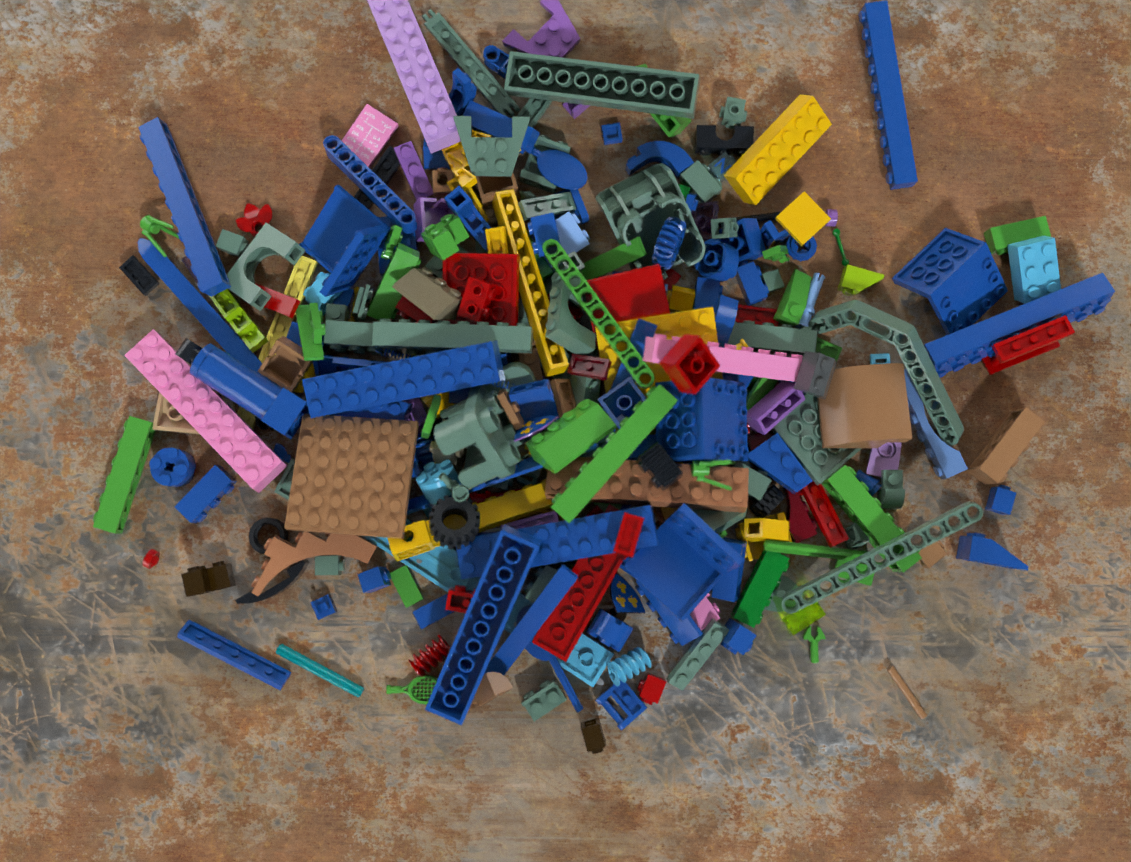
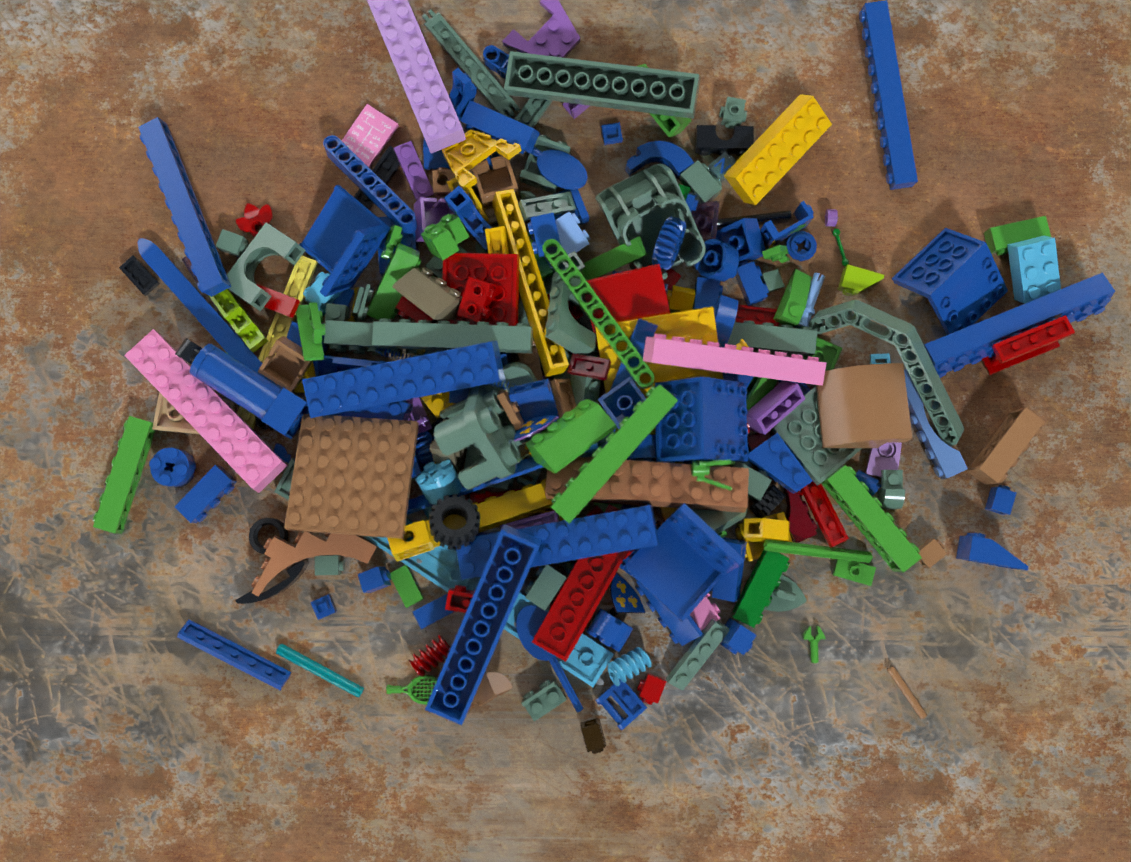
(151, 559): red tile -> none
(153, 226): bright green plant -> none
(202, 580): dark brown brick -> none
(431, 416): bright green tile -> none
(458, 491): sand green piece -> none
(491, 154): sand green wing -> none
(532, 620): blue tile -> none
(628, 534): red plate -> none
(659, 466): black brick -> none
(689, 363): red brick -> none
(728, 225): sand green brick -> none
(803, 218): yellow tile -> none
(803, 618): clear neon green hinge -> none
(815, 374): dark grey slope -> none
(856, 536): sand green slope -> none
(890, 557): sand green beam -> none

